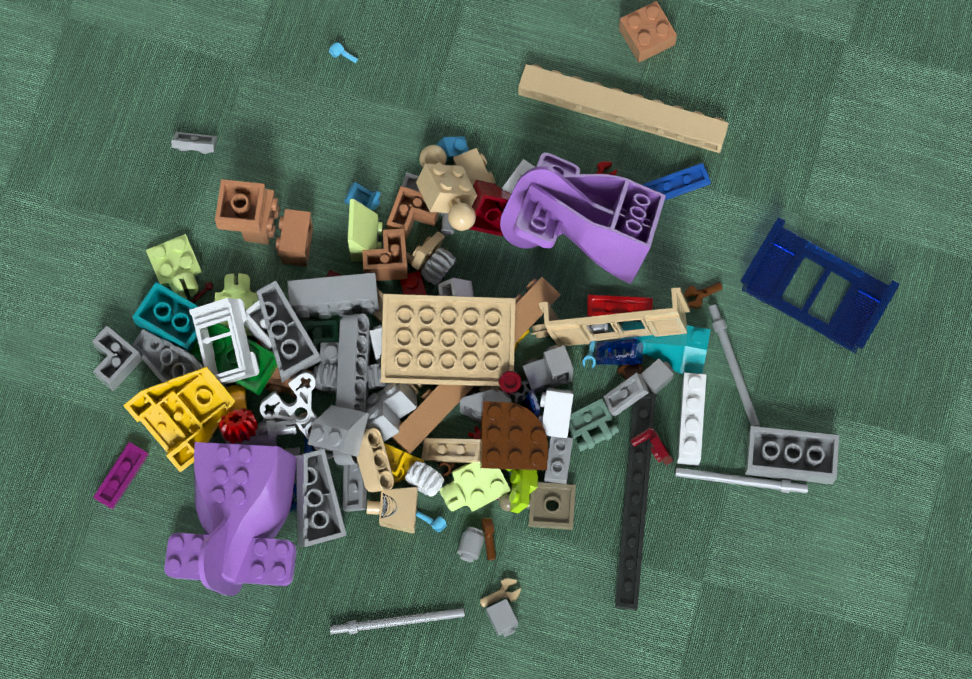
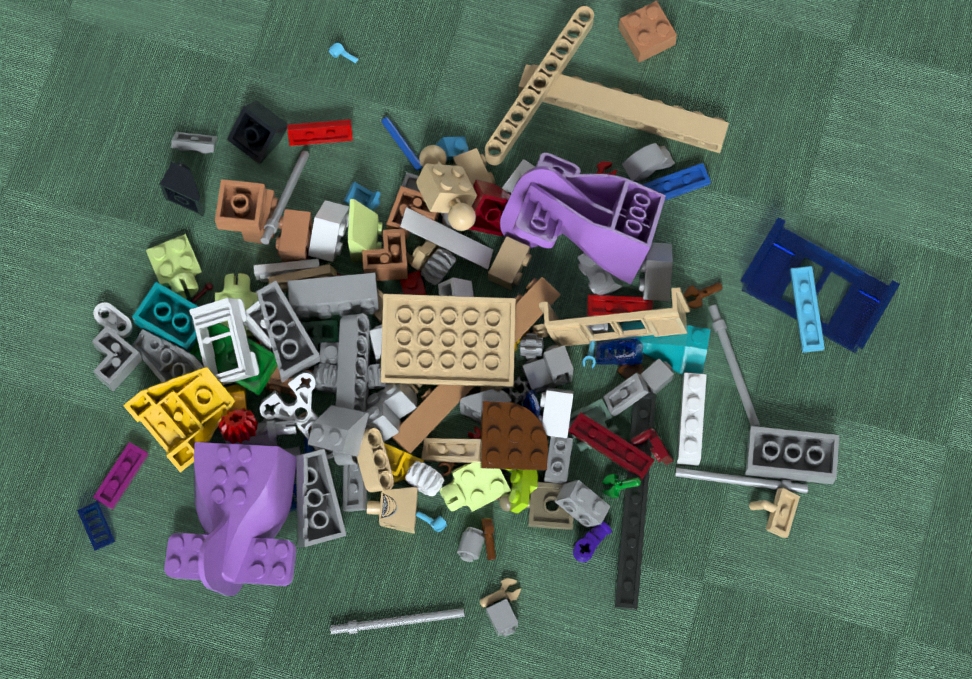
(95, 506): none -> clear blue slope
(114, 319): none -> white plate
(181, 189): none -> black slope
(257, 131): none -> black slope
(264, 271): none -> white plate
(273, 223): none -> light grey bar
(311, 273): none -> tan plate
(319, 132): none -> red plate
(327, 230): none -> white brick
(402, 143): none -> blue bar
(446, 238): none -> white sticker
(509, 263): none -> tan brick
(509, 382): dark red tile -> none
(531, 346): none -> light grey gear
(537, 94): none -> tan beam
(582, 503): none -> light grey brick
(591, 542): none -> dark purple connector
(601, 281): none -> light grey brick
(611, 445): none -> dark red plate
(619, 484): none -> green bar
(647, 161): none -> light grey brick
(657, 272): none -> light grey brick
(781, 511): none -> tan plate
(807, 309): none -> medium azure tile

